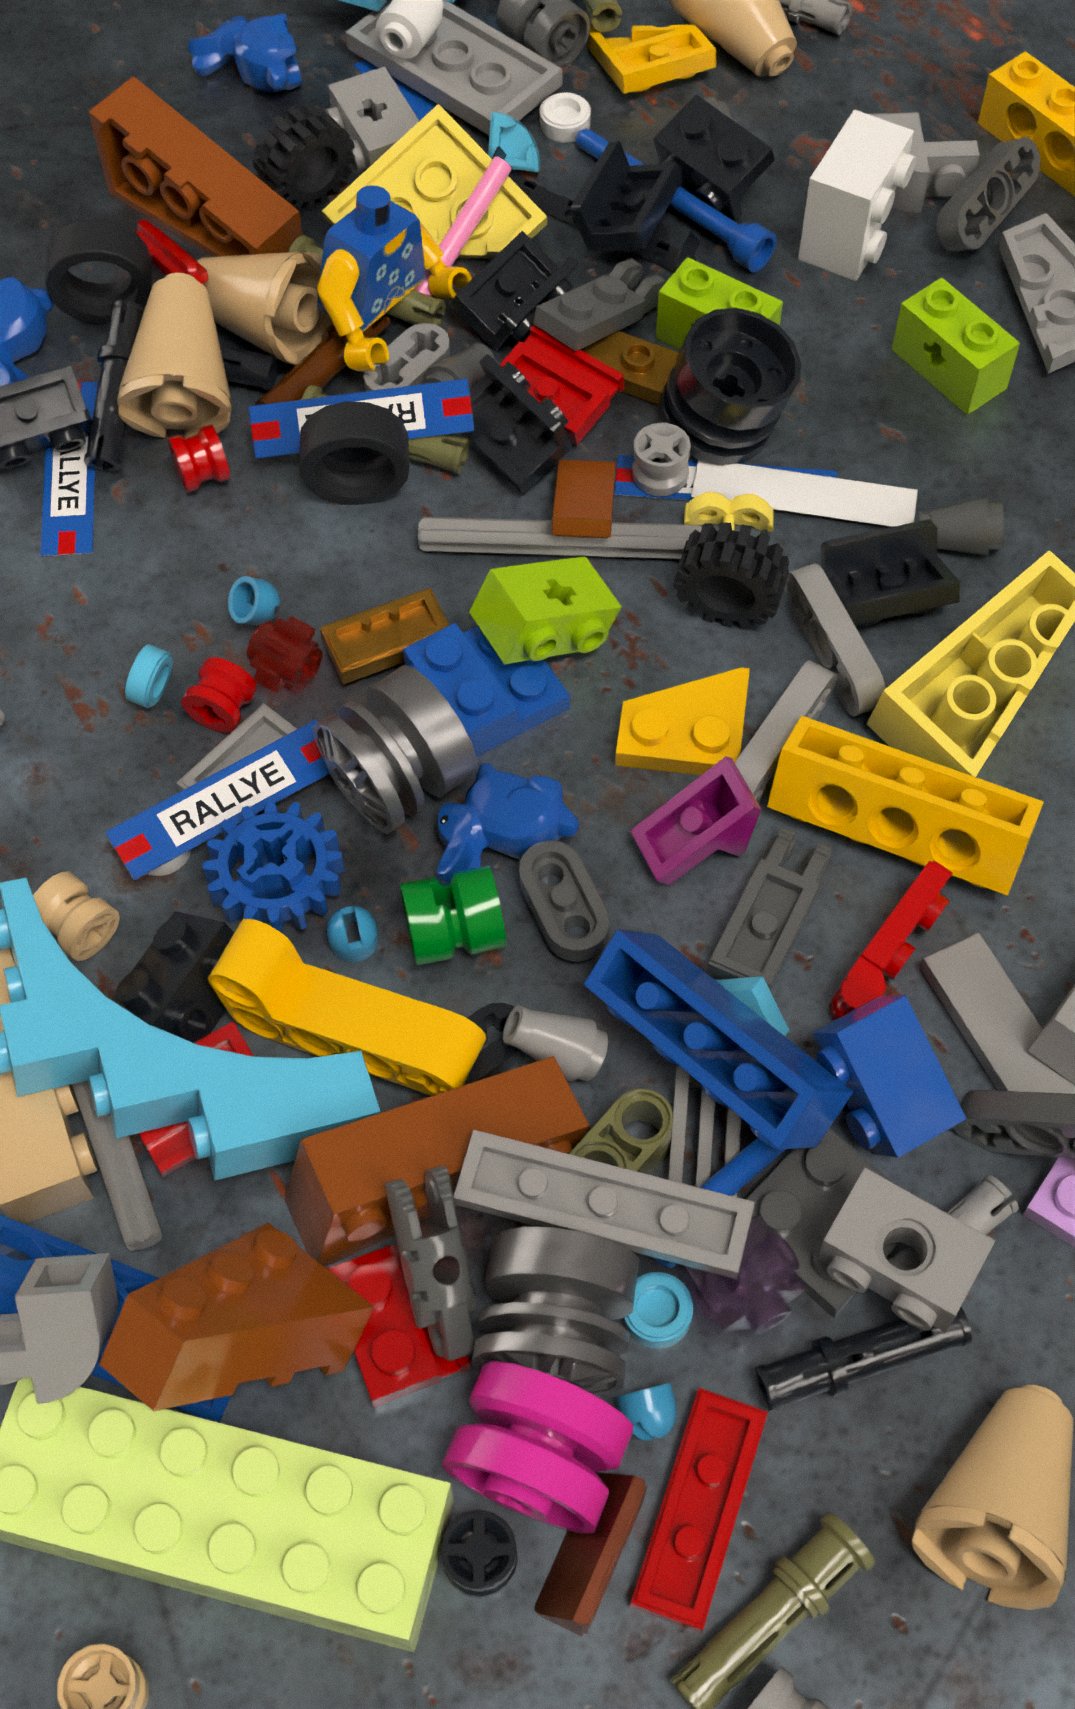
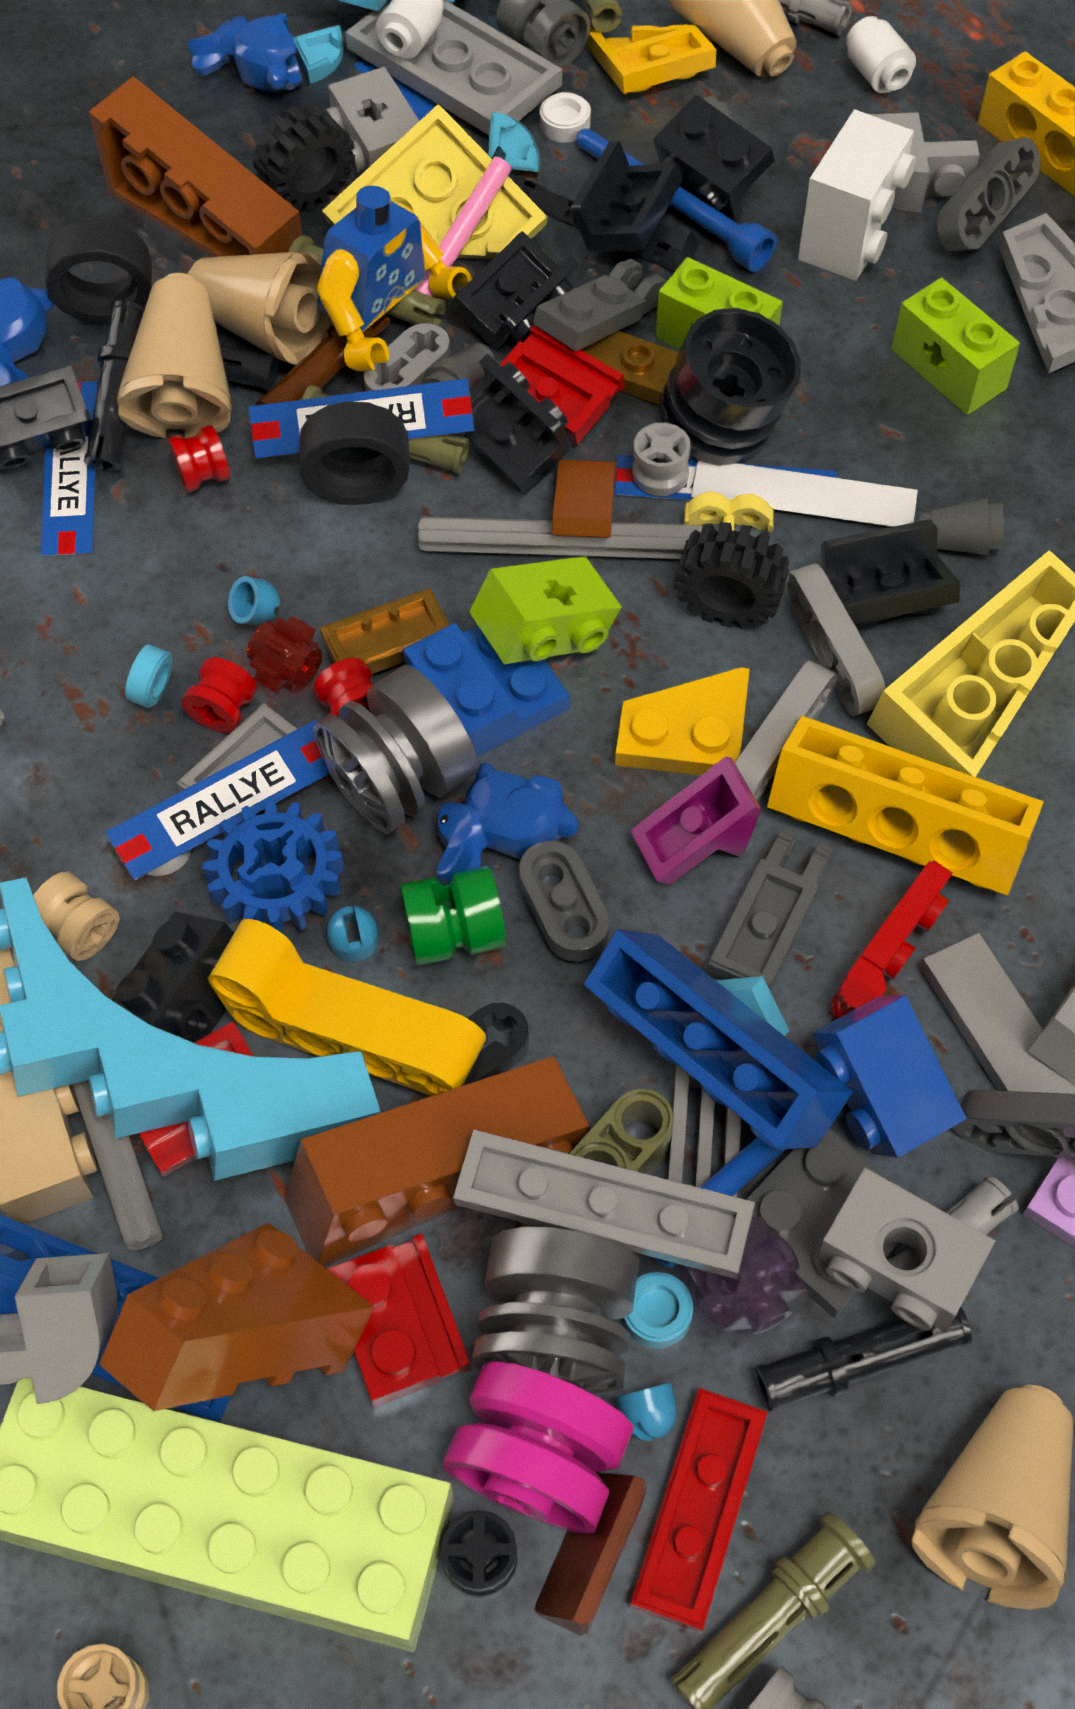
(167, 254): red axle -> none
(319, 52): none -> medium azure tile
(343, 682): none -> red wheel
(441, 1295): dark grey hinge -> none
(570, 1039): light grey cone -> none
(880, 54): none -> white brick

